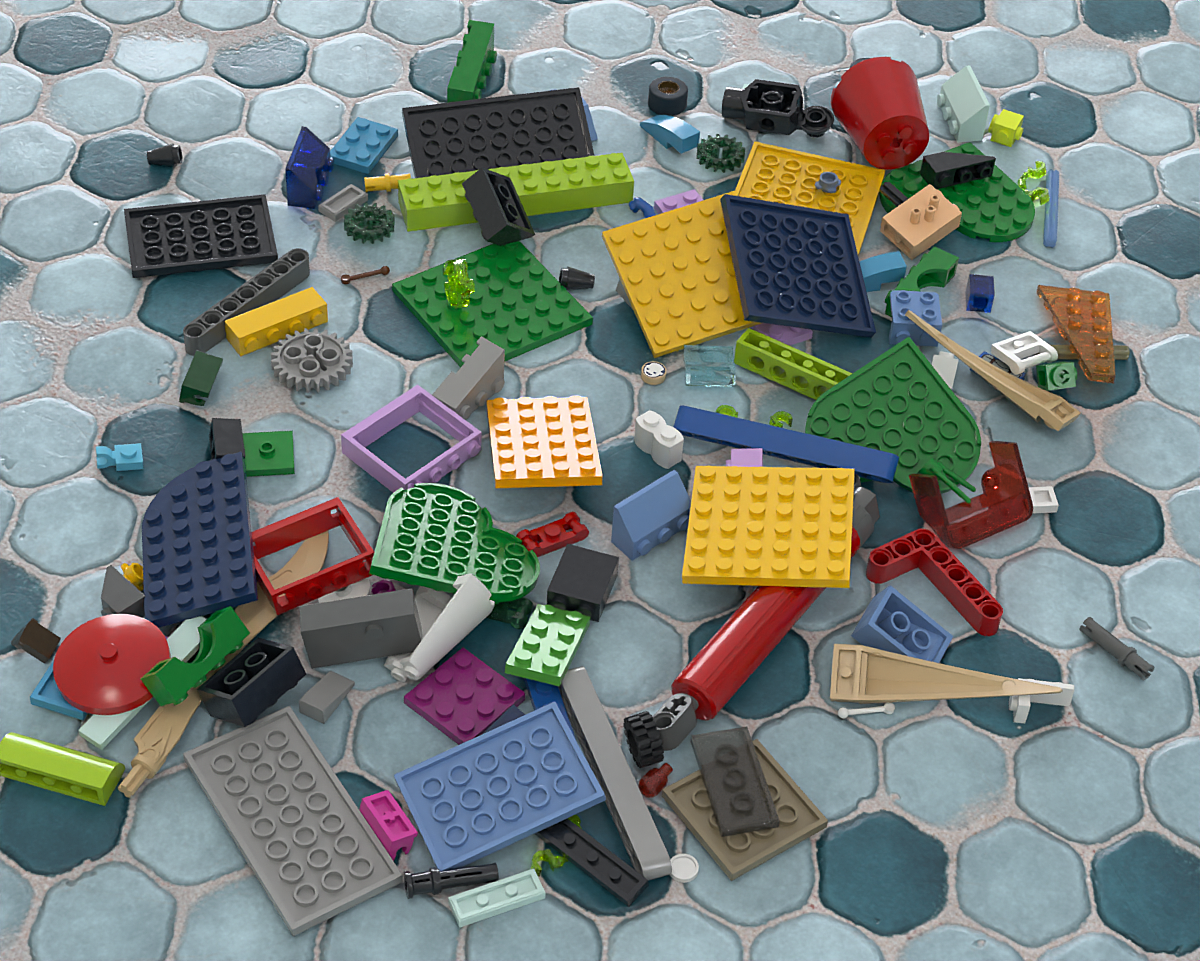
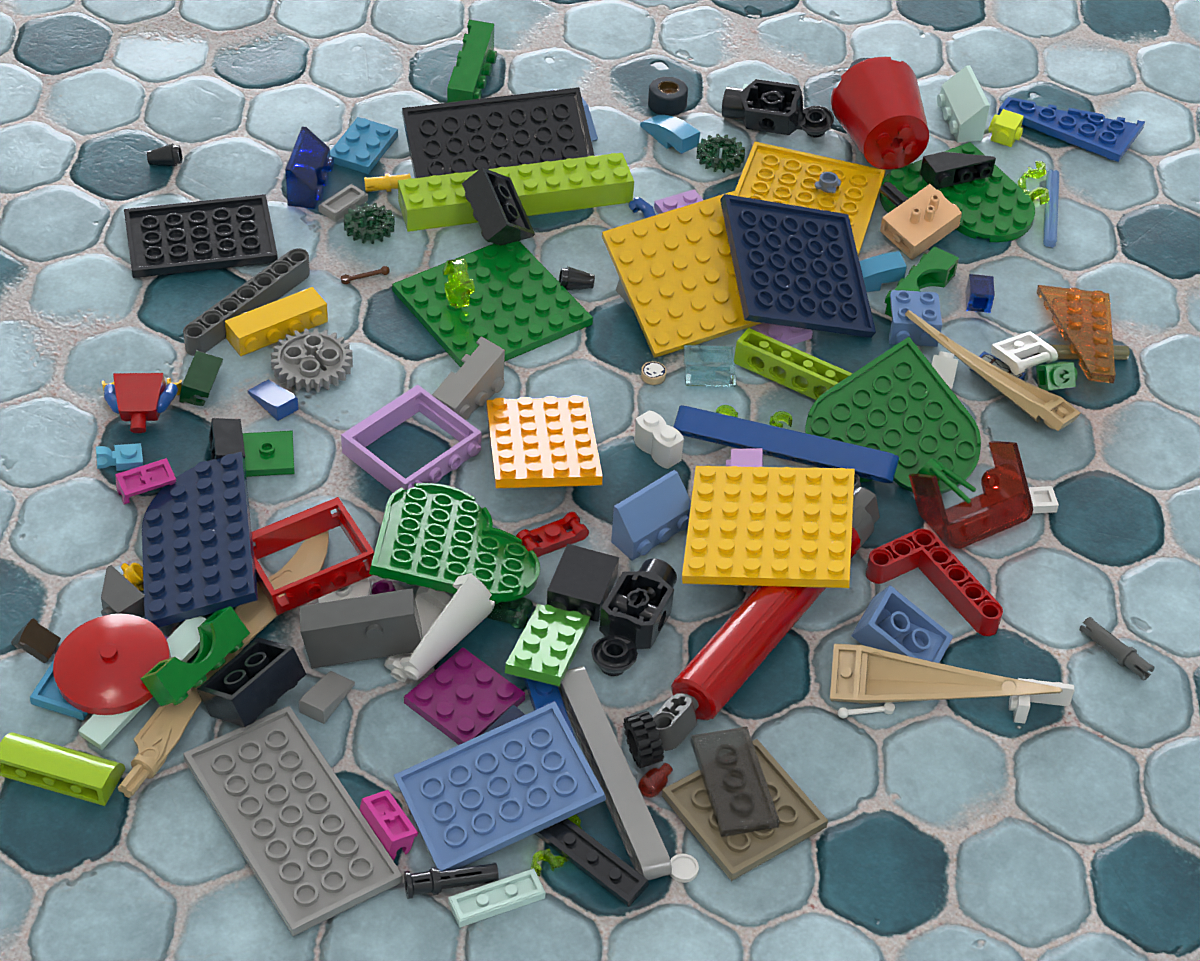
(140, 397): none -> red torso
(144, 479): none -> dark pink hinge
(274, 399): none -> slope
(634, 615): none -> black brick
(1078, 127): none -> blue wing

